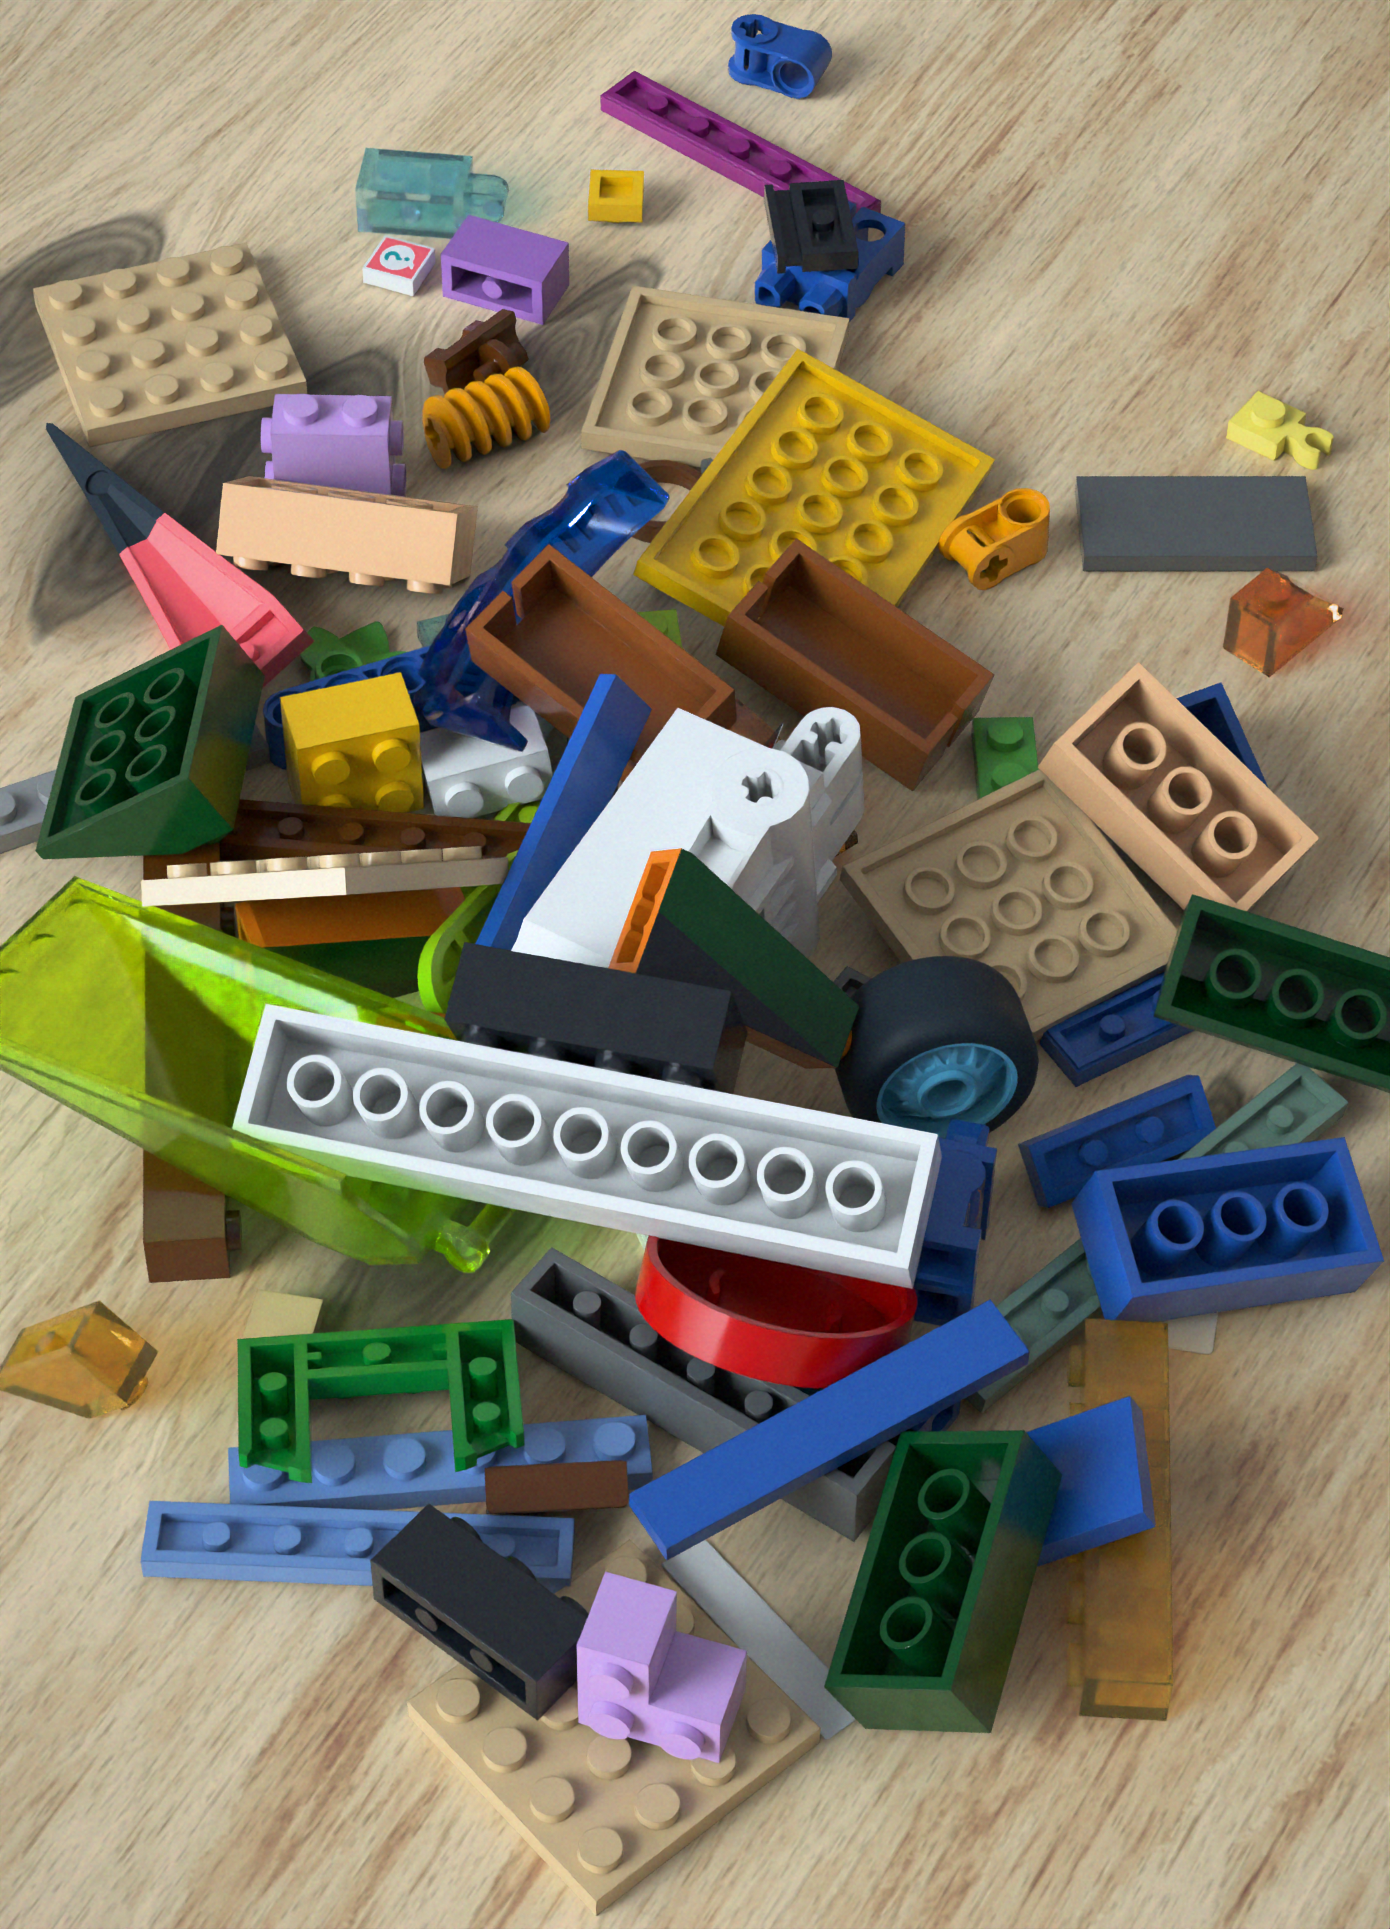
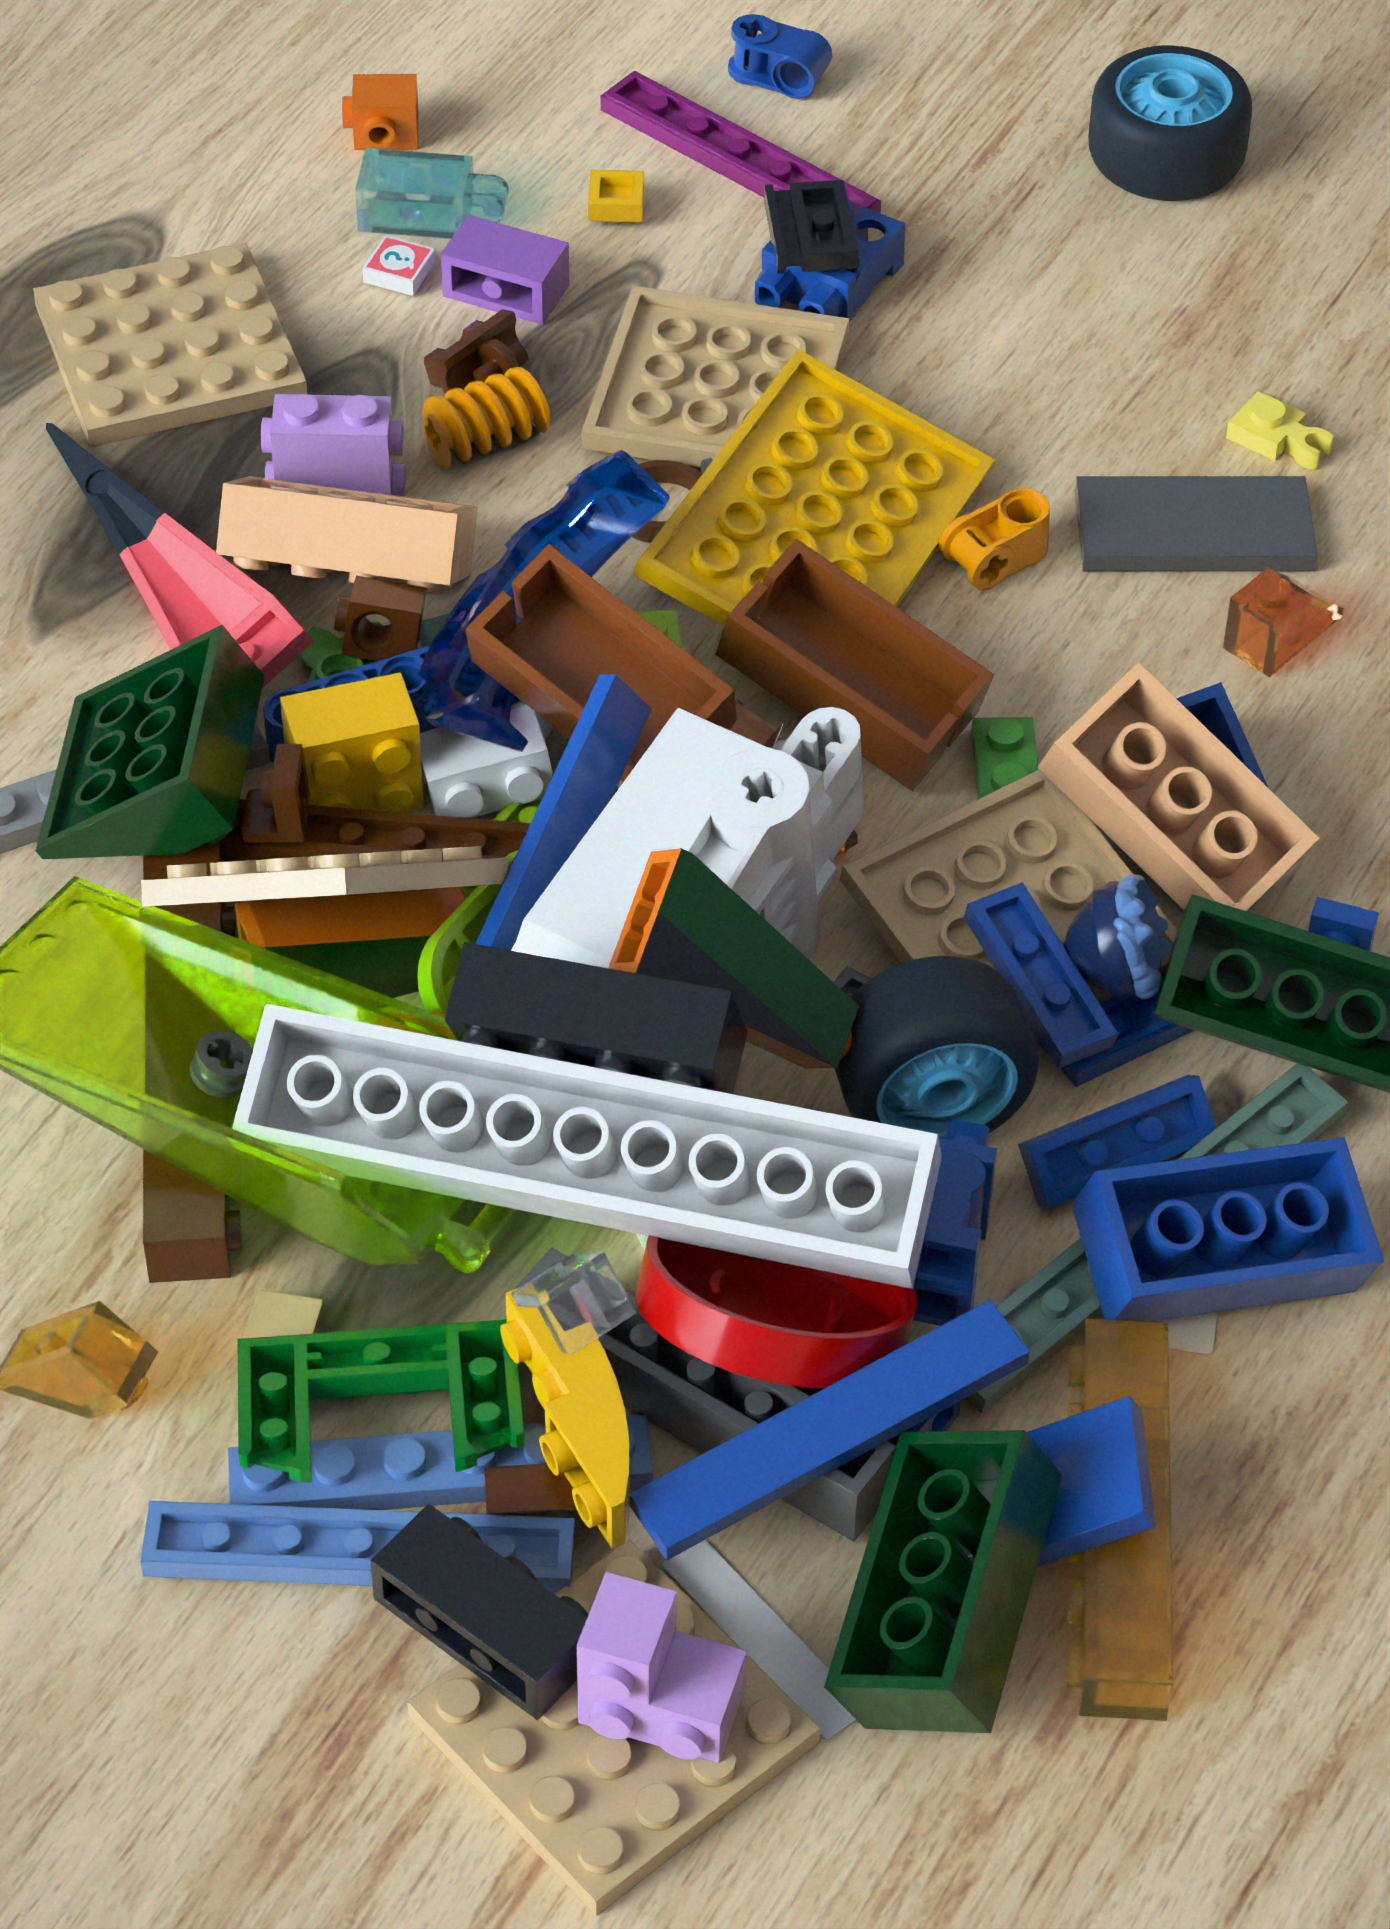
(207, 1069): none -> dark grey bush
(283, 803): none -> reddish brown bracket
(383, 111): none -> orange brick
(397, 602): none -> reddish brown brick
(577, 1299): none -> clear panel
(582, 1419): none -> yellow slope
(1042, 973): none -> blue plate
(1119, 940): none -> hair
(1170, 122): none -> black wheel
(1344, 923): none -> blue plate

